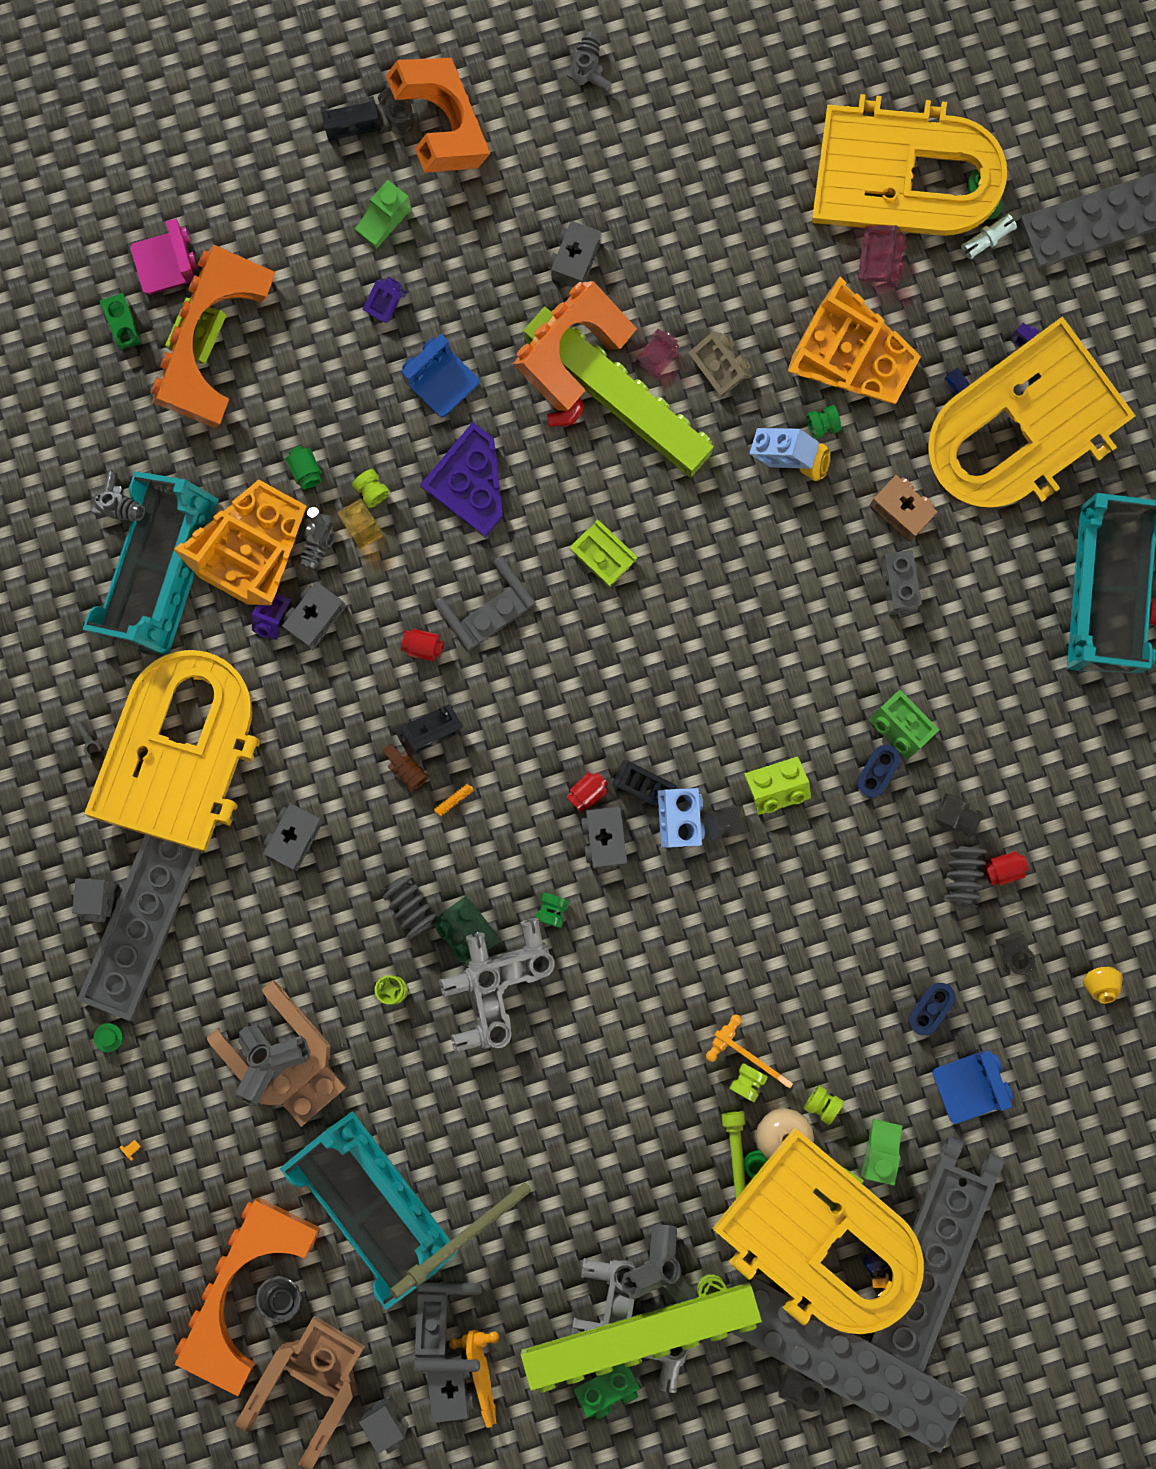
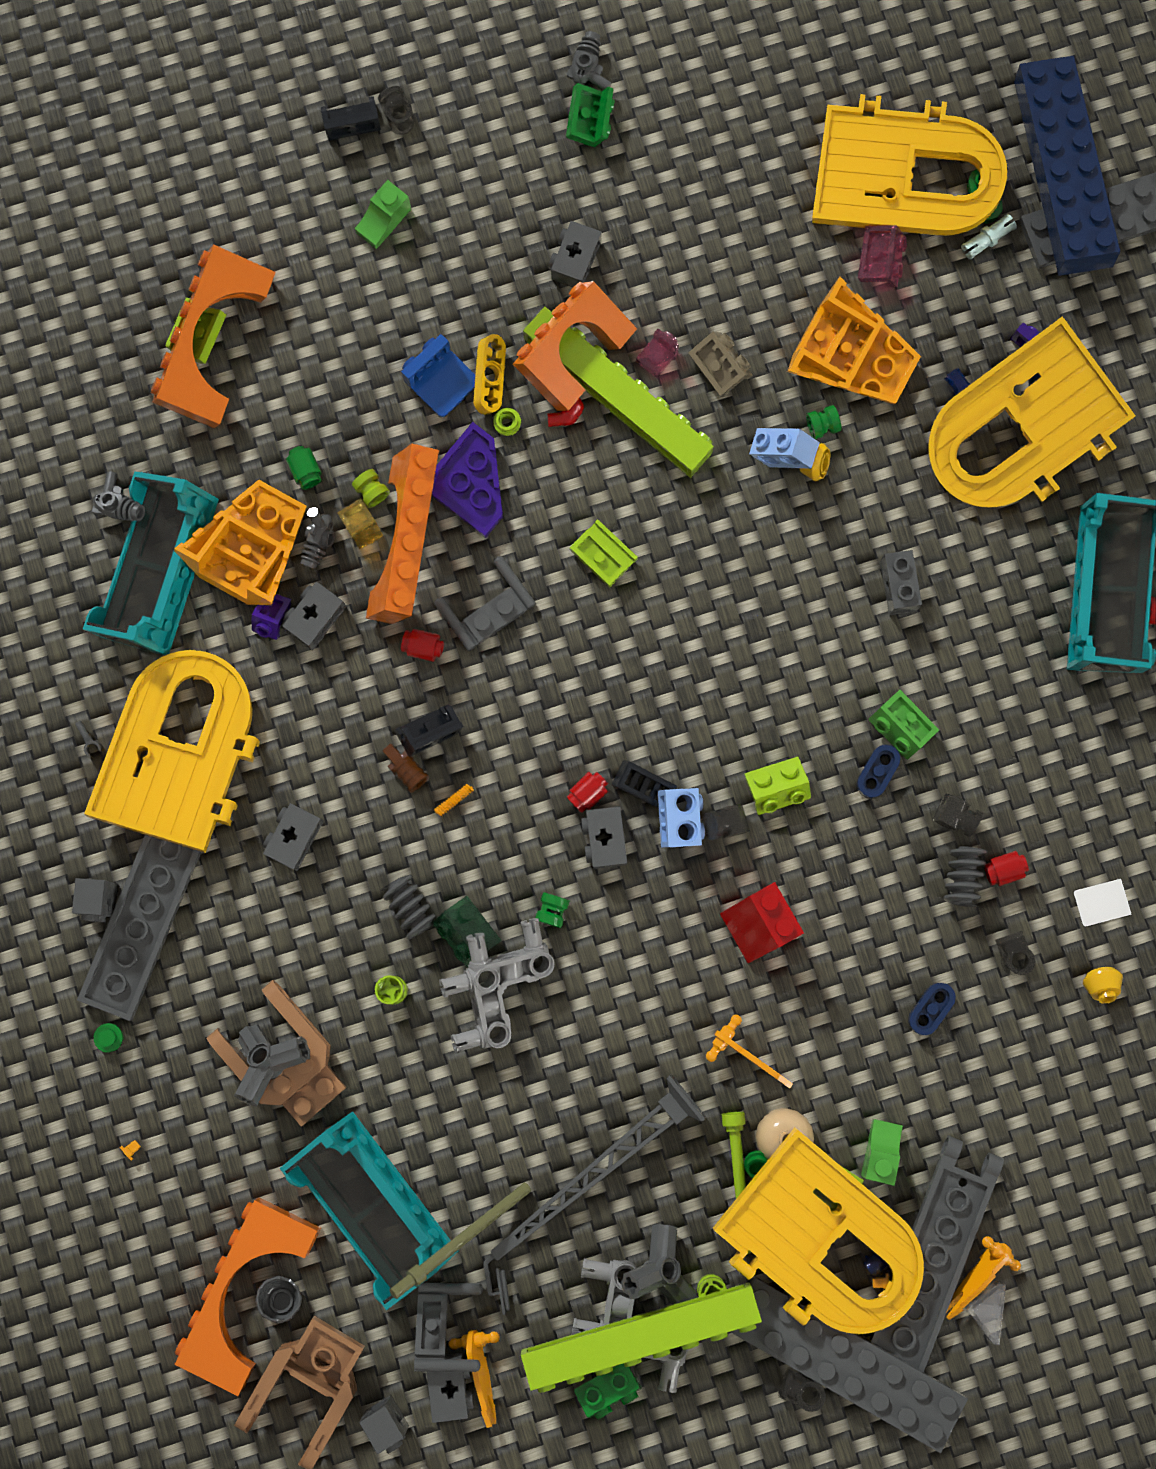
(121, 321): green leg -> none
(165, 260): dark pink bracket -> none
(384, 299): dark purple bracket -> none
(413, 477): none -> orange arch
(440, 83): orange arch -> none
(482, 384): none -> yellow beam
(507, 413): none -> lime plate
(590, 115): none -> green bracket
(675, 1103): none -> dark grey piece
(748, 1082): lime wheel -> none
(761, 923): none -> red slope
(817, 1102): lime wheel -> none
(908, 521): medium nougat brick -> none
(972, 1086): blue bracket -> none
(982, 1274): none -> light orange piece
(988, 1310): none -> clear slope
(1066, 166): none -> dark blue brick
(1102, 902): none -> white sticker

